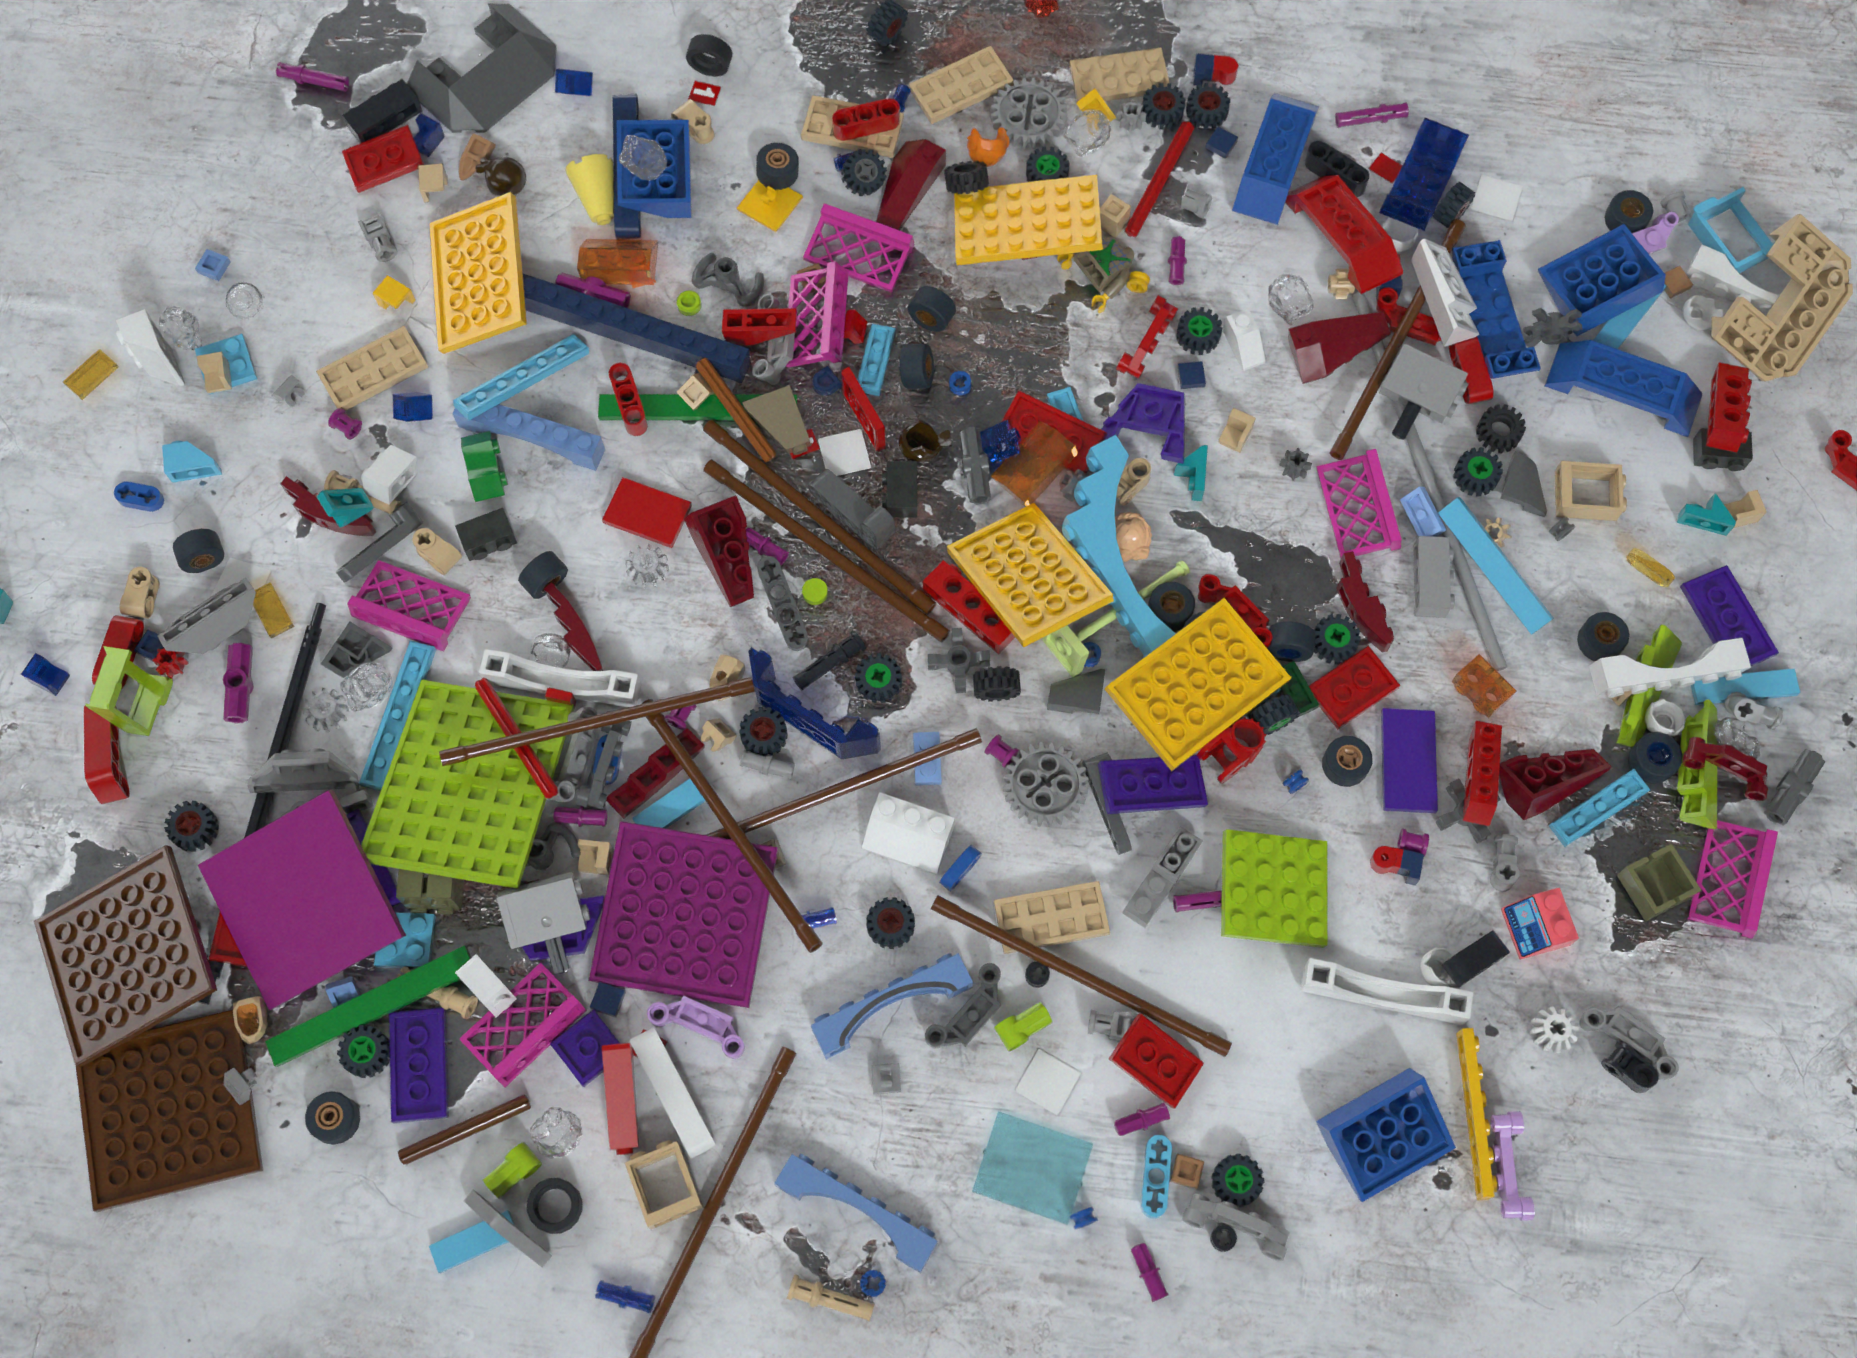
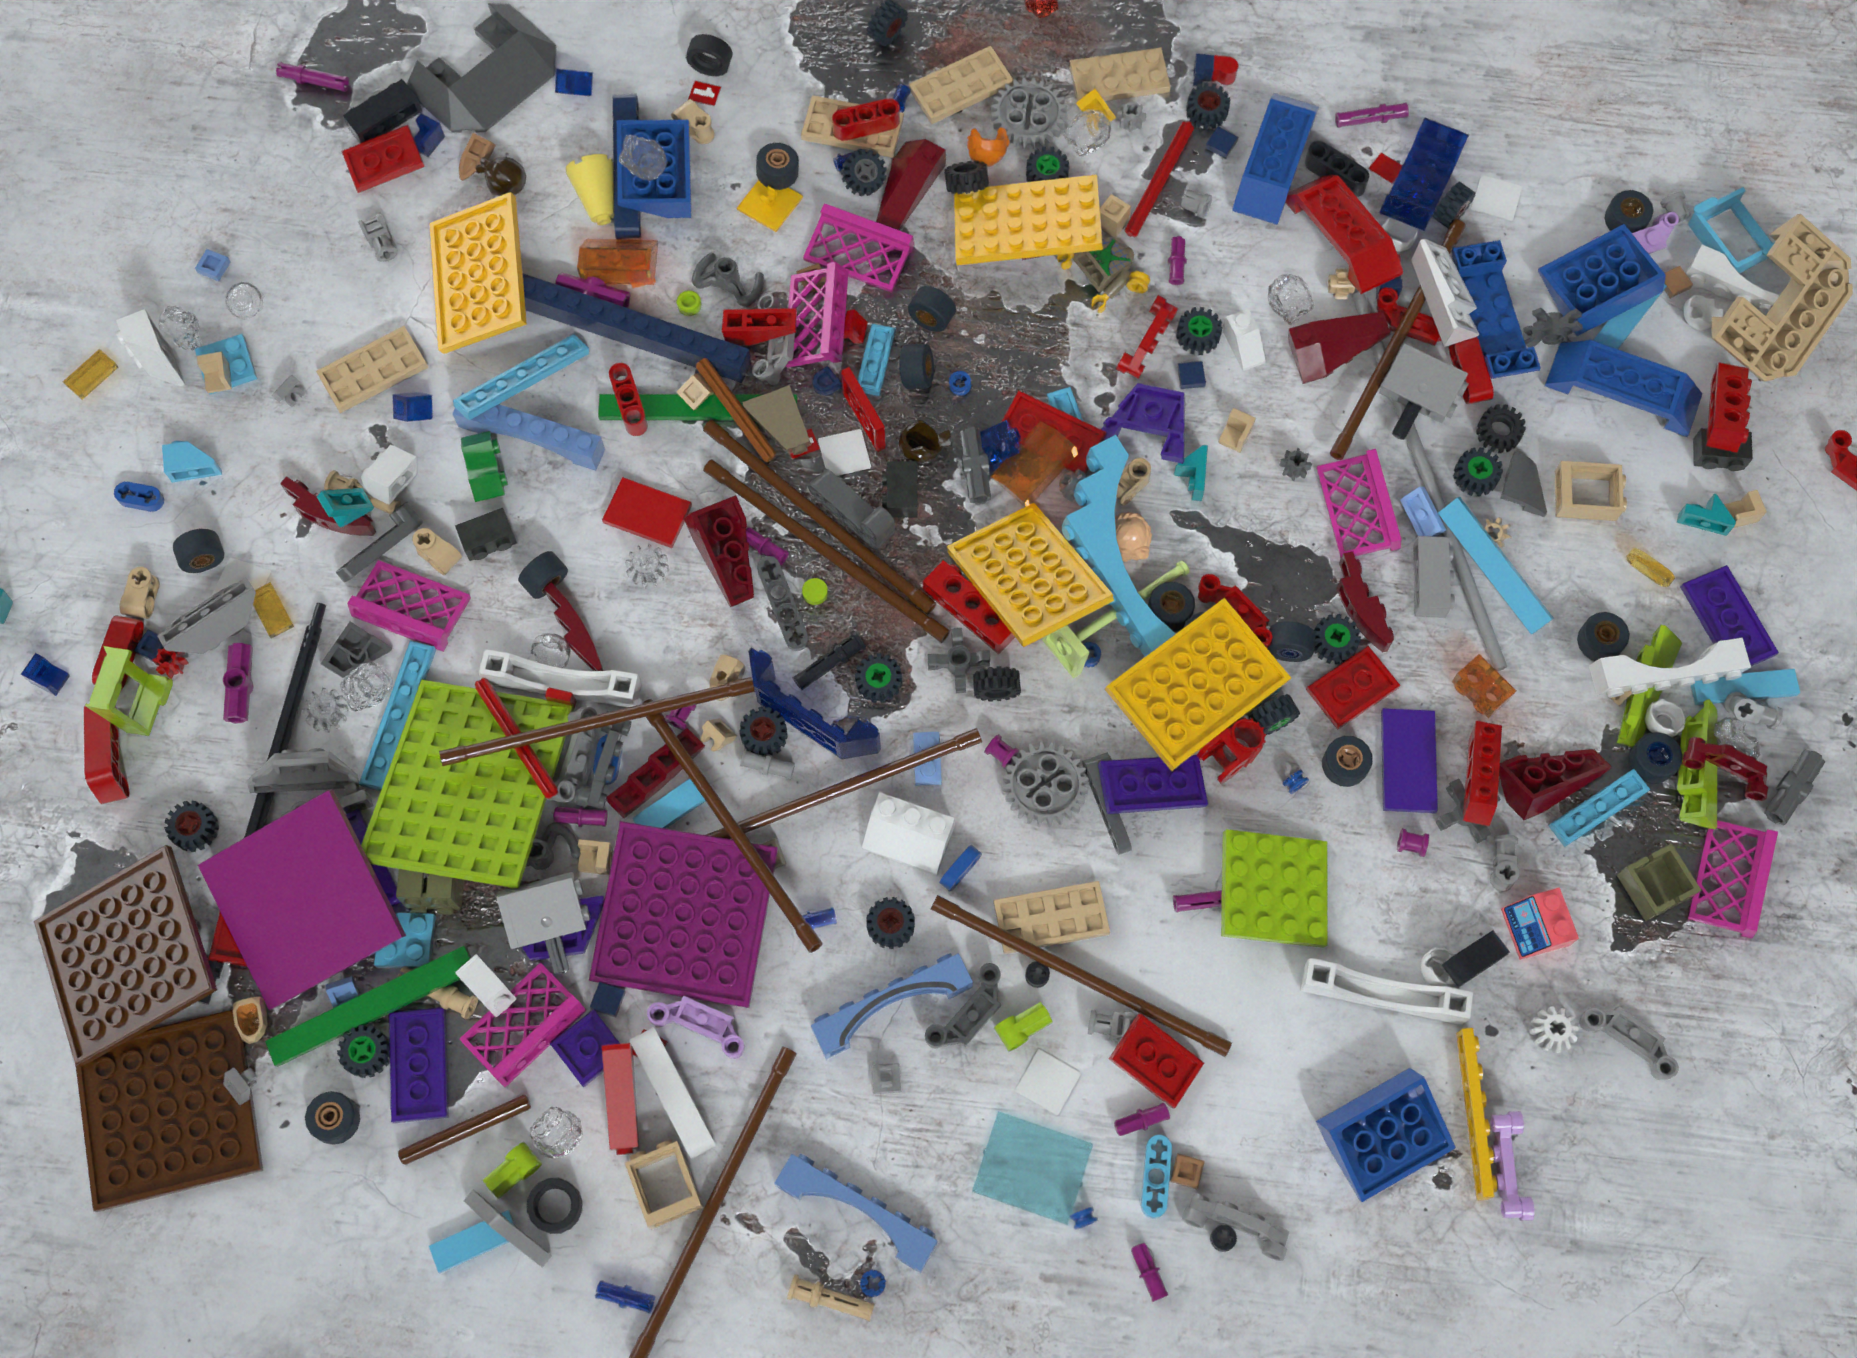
(349, 433): magenta bush -> none
(392, 293): yellow panel -> none
(431, 179): tan panel -> none
(1077, 693): dark grey slope -> none
(1162, 877): light grey slope -> none
(1169, 99): black wheel -> none
(1247, 1178): black wheel -> none
(1299, 690): dark green plate -> none
(1398, 861): leg -> none
(1562, 528): dark grey bush -> none
(1629, 1066): black piece -> none

